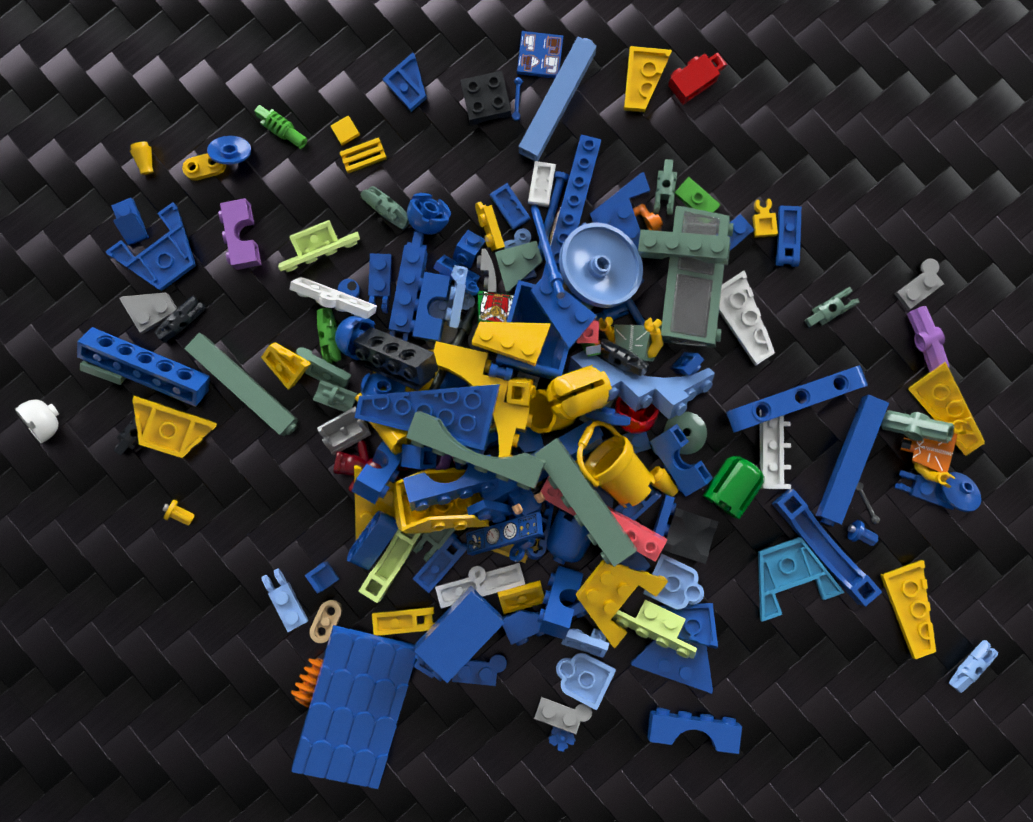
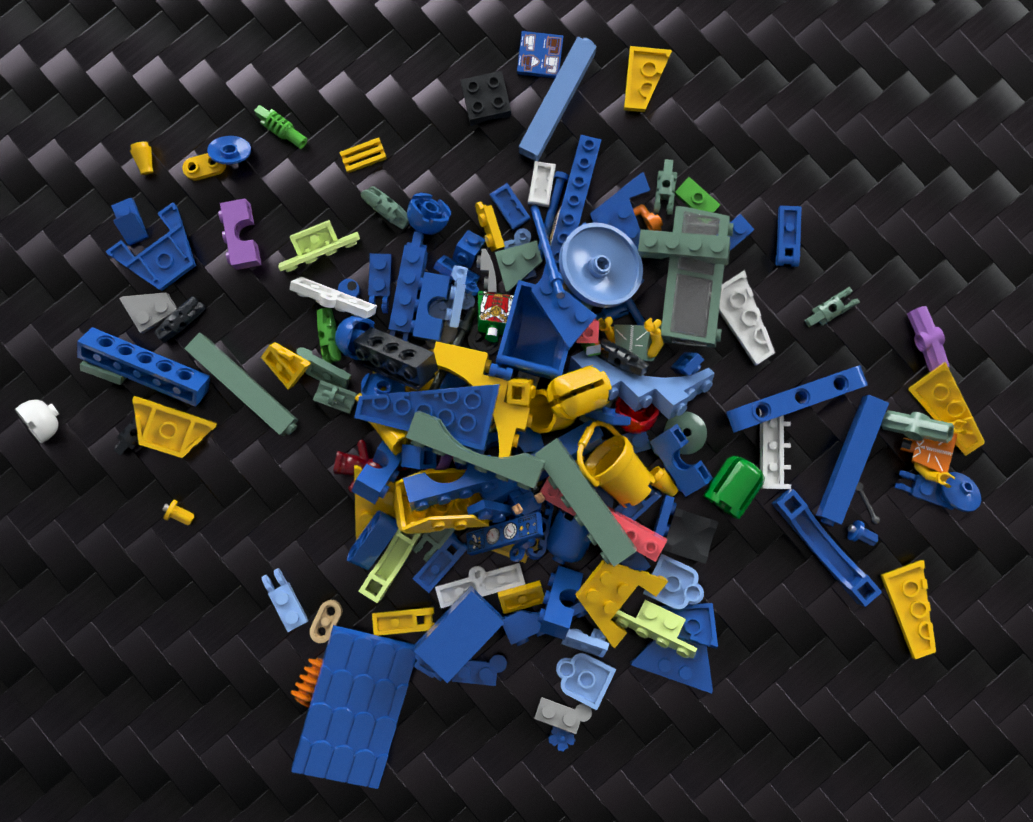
(322, 577): blue panel -> none
(343, 431): light grey hinge -> none
(345, 130): yellow tile -> none
(407, 83): blue wing -> none
(512, 340): yellow wing -> none
(516, 115): blue hinge -> none
(666, 727): blue arch -> none
(696, 77): red brick -> none
(764, 222): yellow plate -> none
(787, 567): dark azure wing -> none
(920, 286): light grey hinge -> none
(973, 666): light blue hinge -> none

